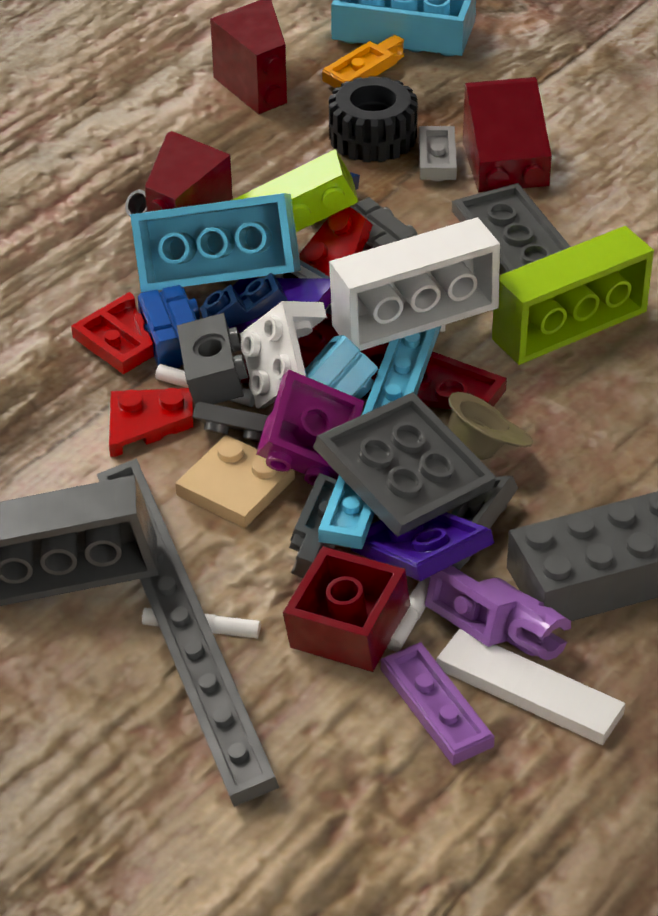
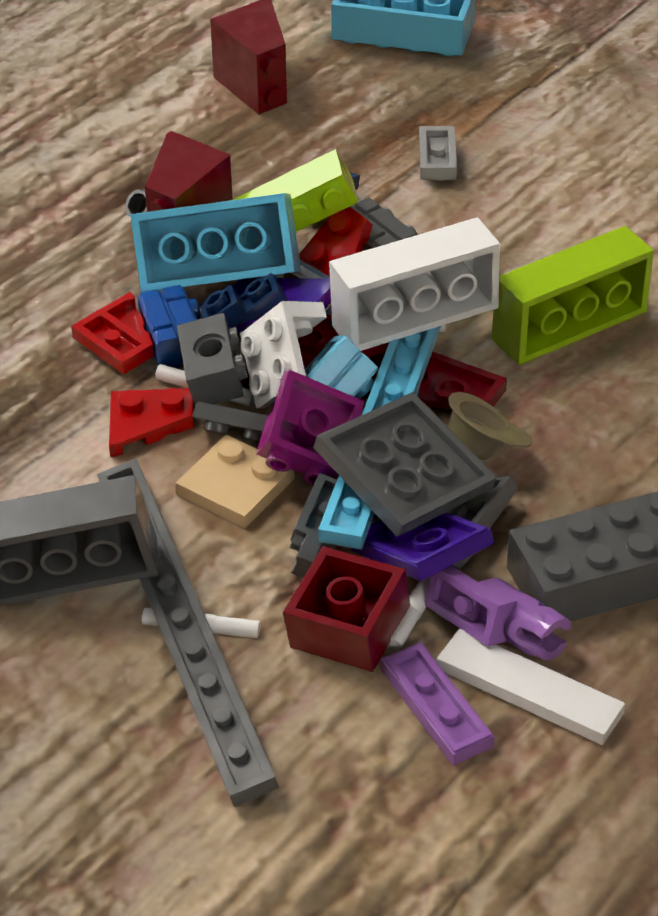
(365, 61): light orange hinge -> none
(373, 119): black tyre -> none
(506, 134): dark red slope -> none
(516, 224): dark grey tile -> none

